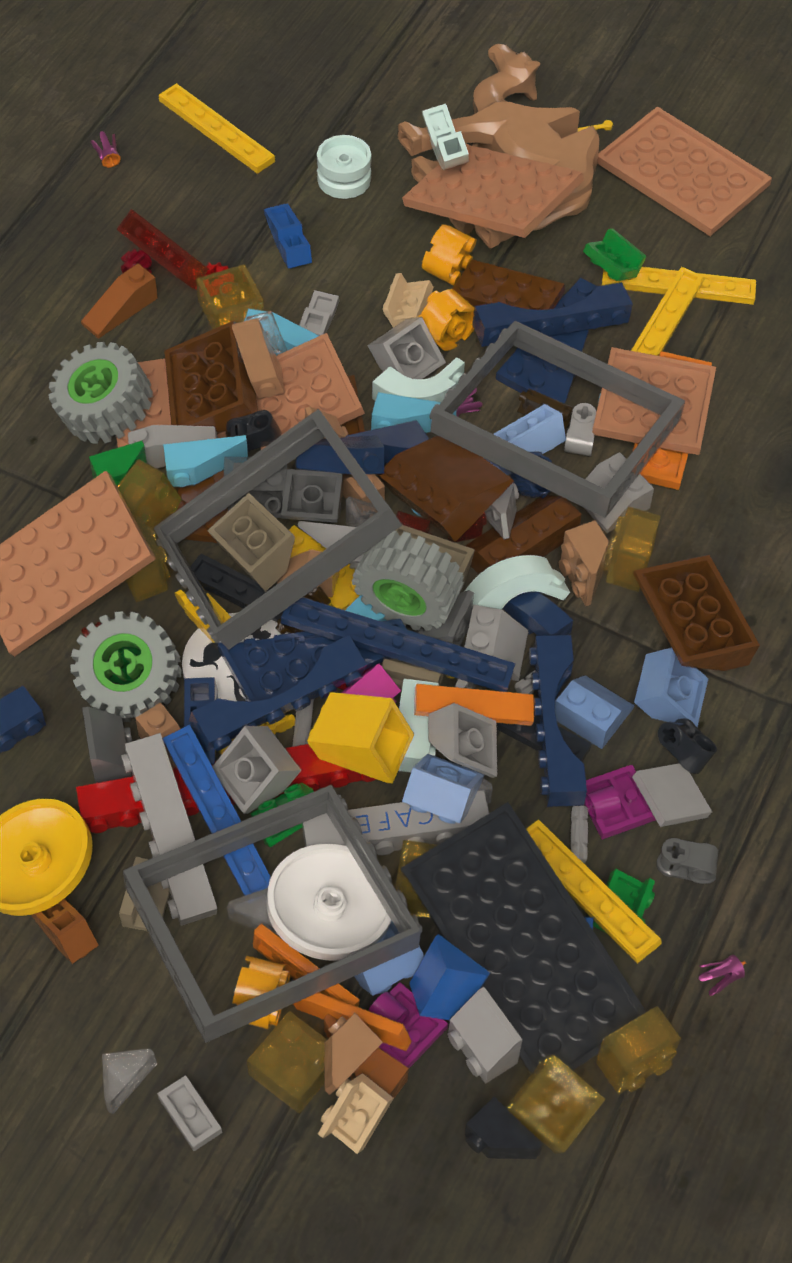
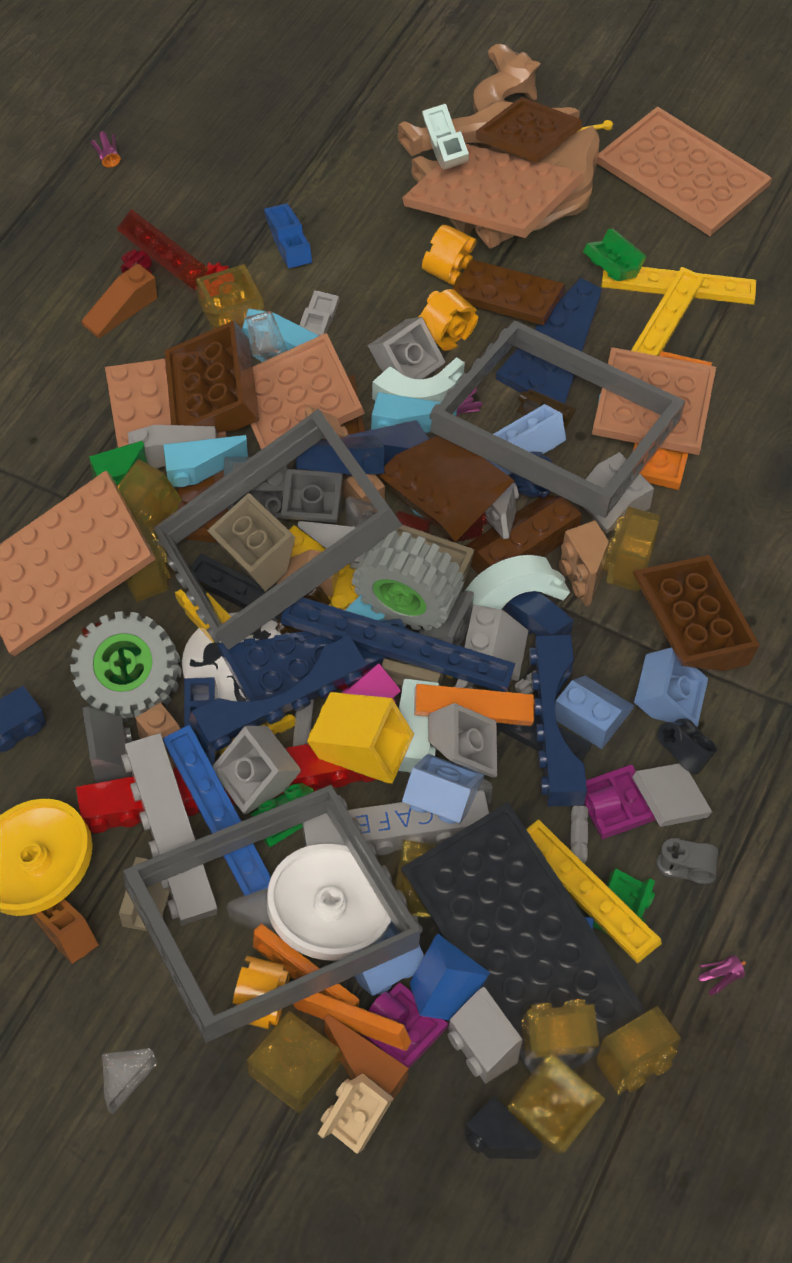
(100, 392): light grey wheel -> none
(189, 1113): light grey plate -> none
(217, 128): yellow tile -> none
(258, 427): black piece -> none
(259, 358): medium nougat slope -> none
(344, 166): light aqua wheel -> none
(347, 1049): medium nougat slope -> none
(406, 299): tan bracket -> none
(528, 129): none -> reddish brown plate
(560, 1030): none -> clear yellow brick
(580, 435): light grey piece -> none
(602, 308): dark blue arch -> none

